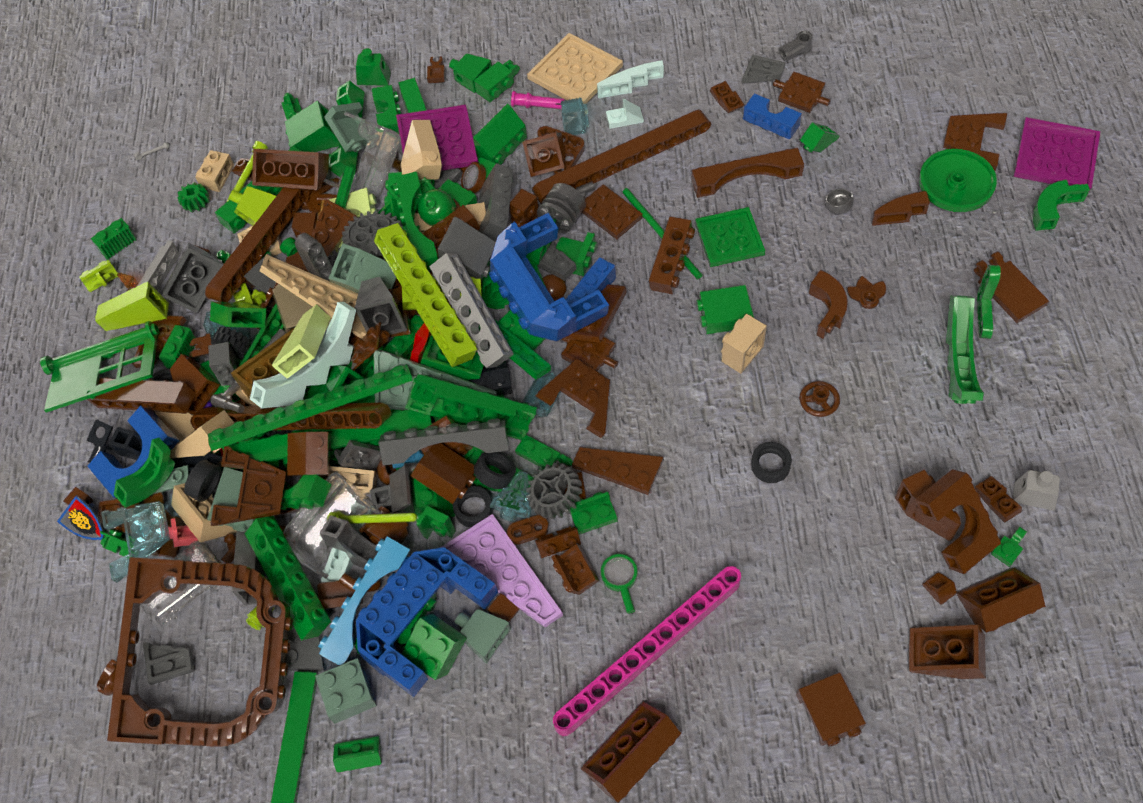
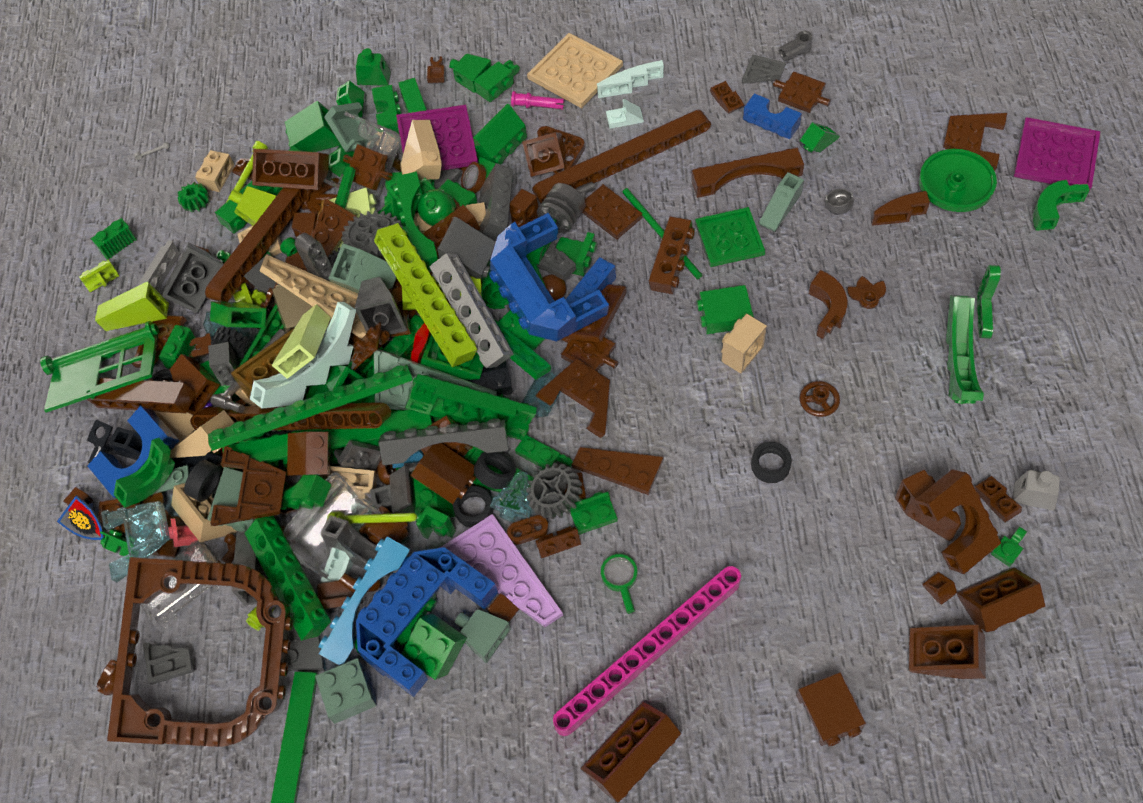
(128, 281): clear orange slope -> none
(290, 105): green hinge -> none
(357, 754): green slope -> none
(368, 166): none -> reddish brown plate
(574, 116): clear light blue brick -> none
(575, 570): reddish brown bracket -> none
(782, 201): none -> sand green slope
(1014, 290): reddish brown tile -> none

